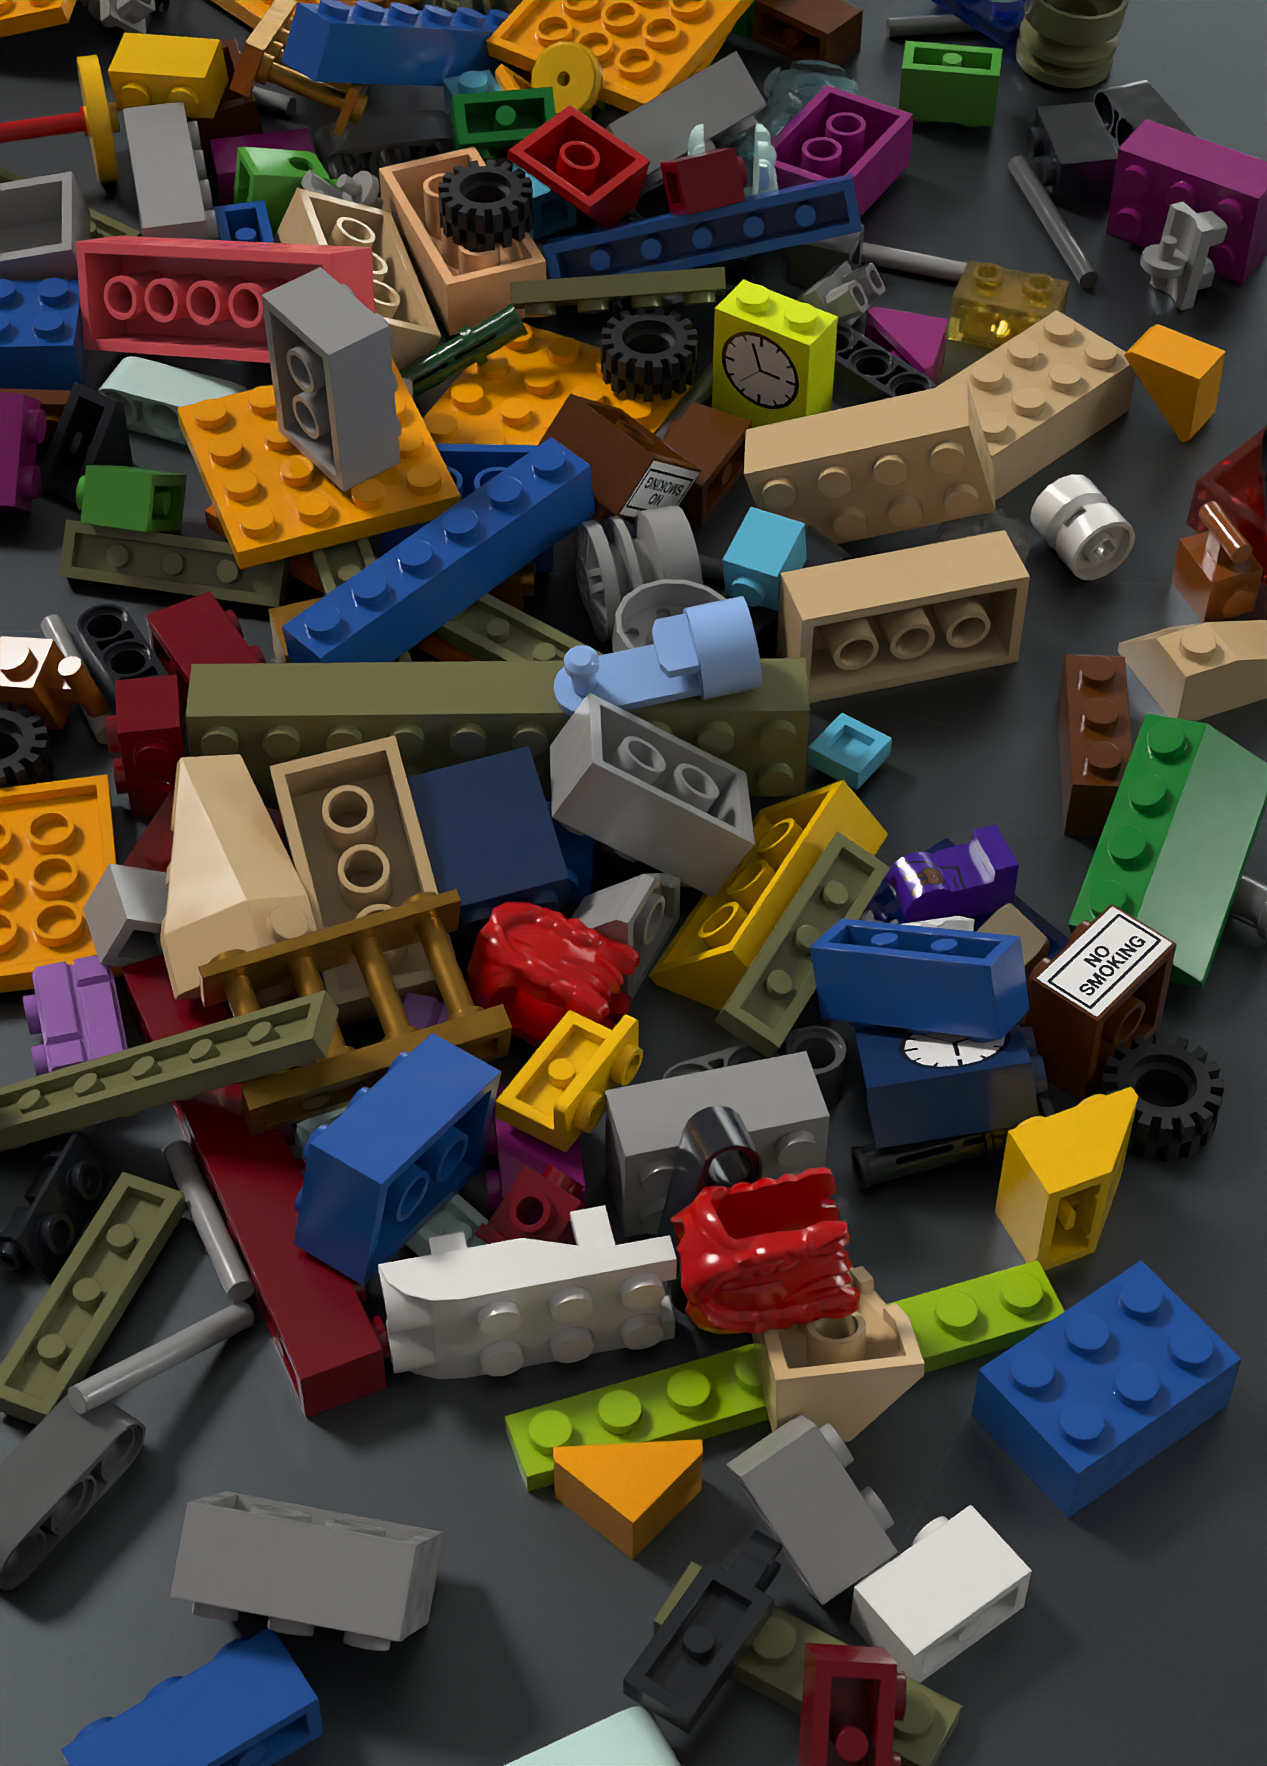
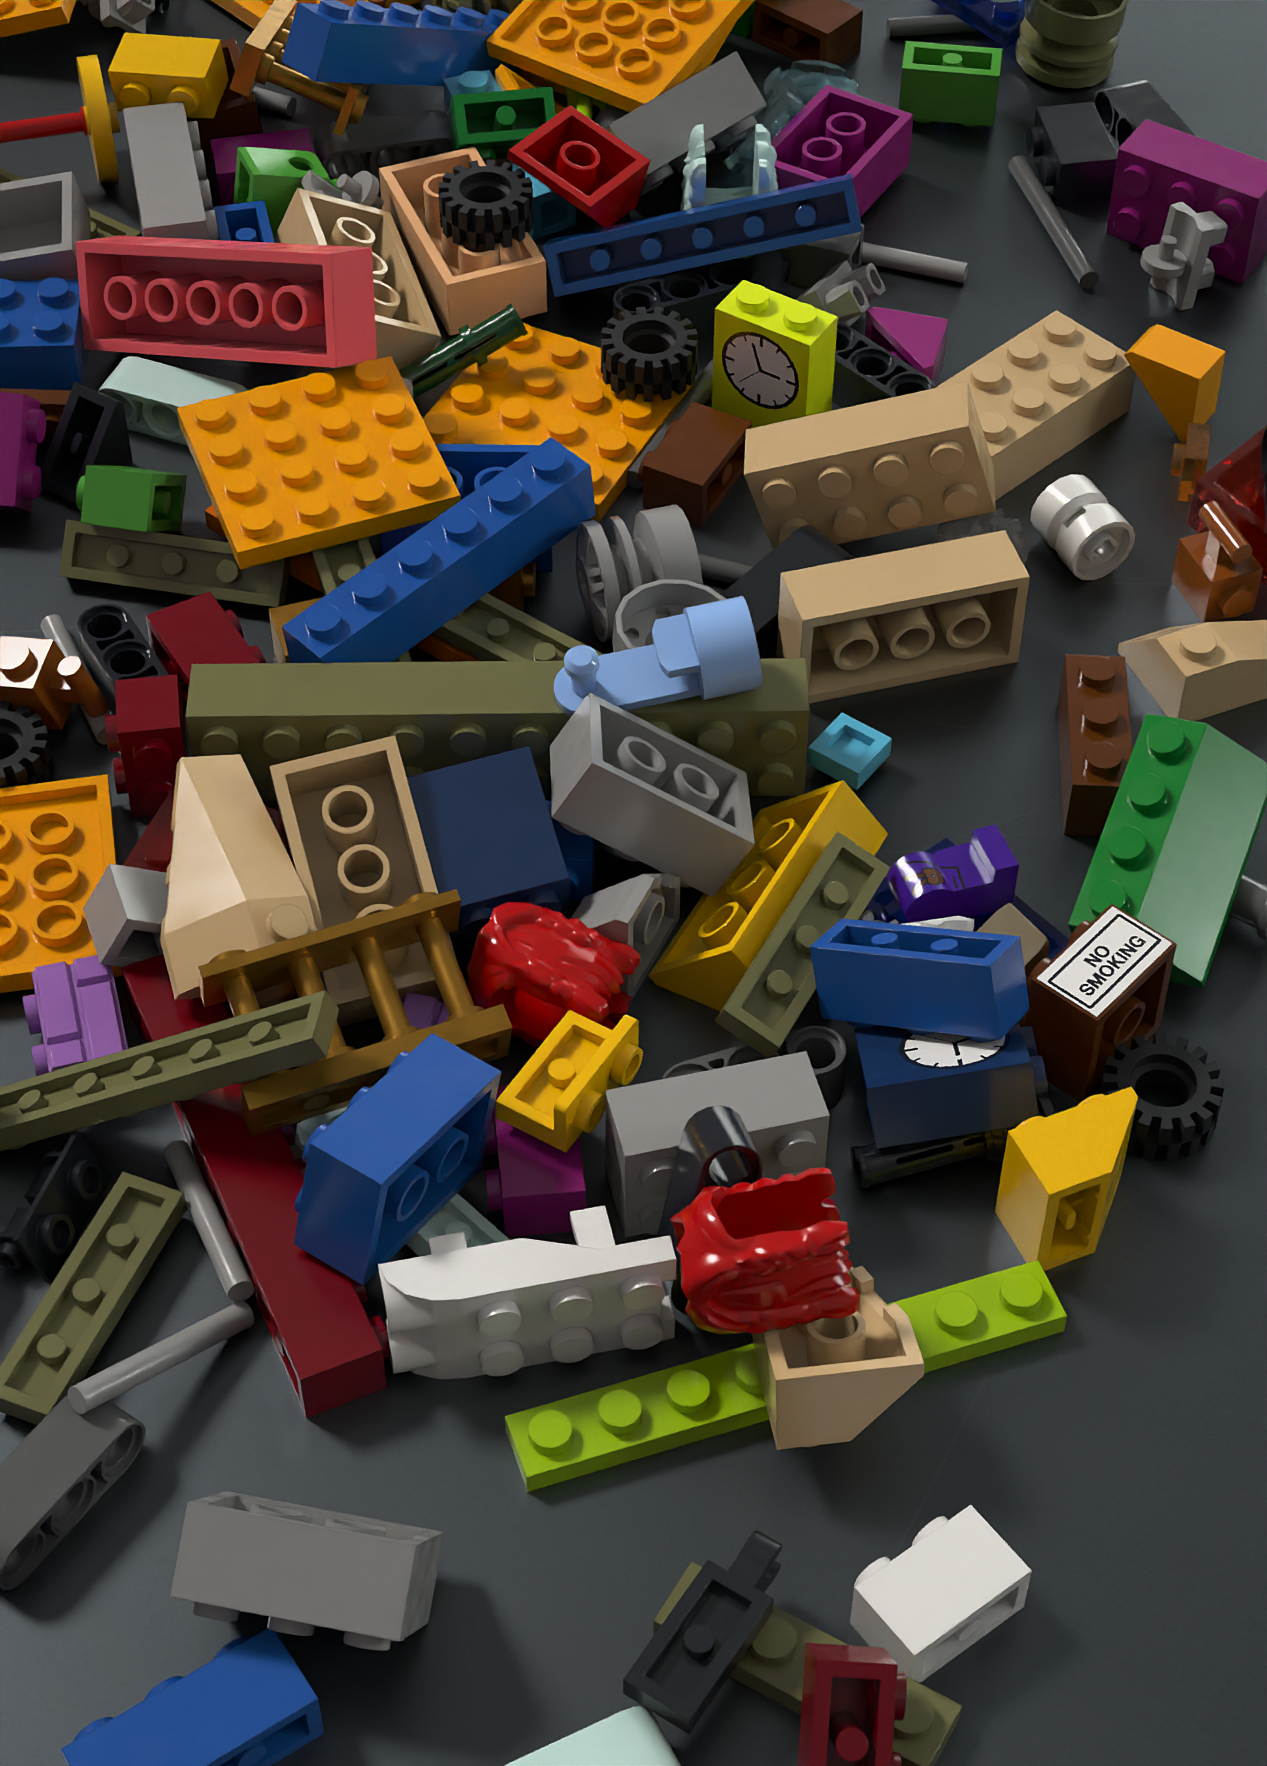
(332, 378): light grey brick -> none
(555, 1192): dark red brick -> none
(584, 73): yellow piece -> none
(595, 293): olive plate -> none
(627, 461): reddish brown brick -> none
(628, 1487): light orange slope -> none
(704, 181): dark red brick -> none
(760, 553): medium azure brick -> none
(813, 1506): light grey brick -> none
(1001, 303): clear yellow brick -> none
(1104, 1388): blue brick -> none
(1190, 459): none -> clear orange plate

